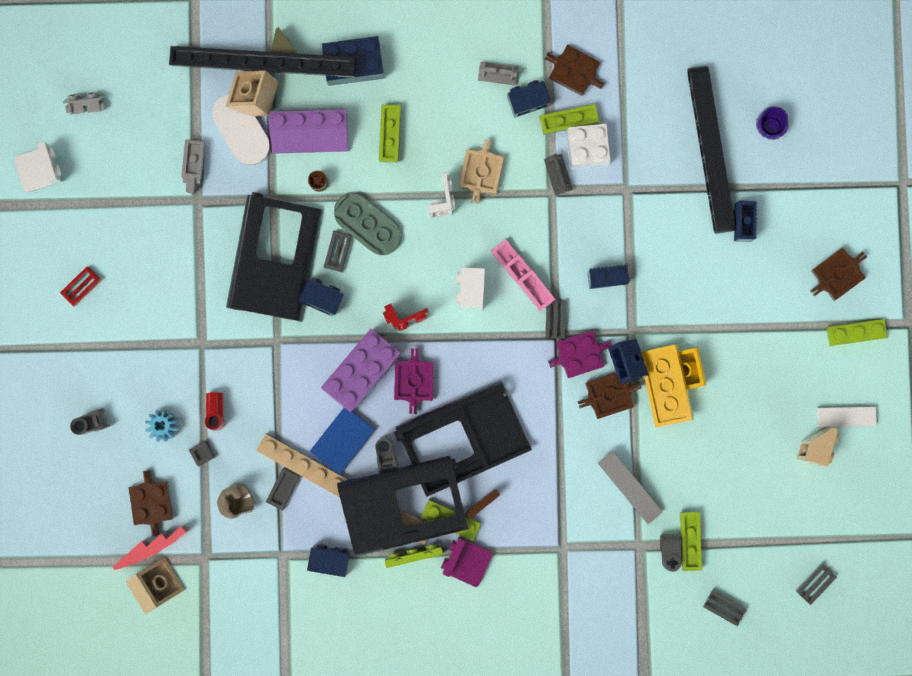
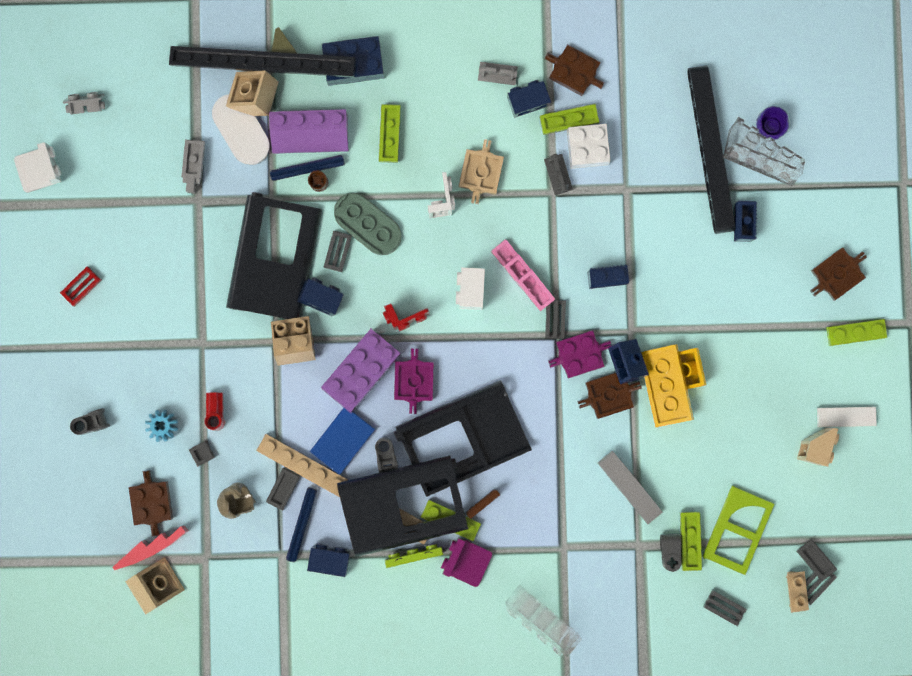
(292, 341): none -> tan slope
(301, 524): none -> dark blue axle
(307, 167): none -> dark blue axle
(544, 621): none -> clear brick
(736, 500): none -> lime window
(762, 154): none -> clear wedge
(797, 591): none -> tan hinge
(816, 560): none -> dark grey tile

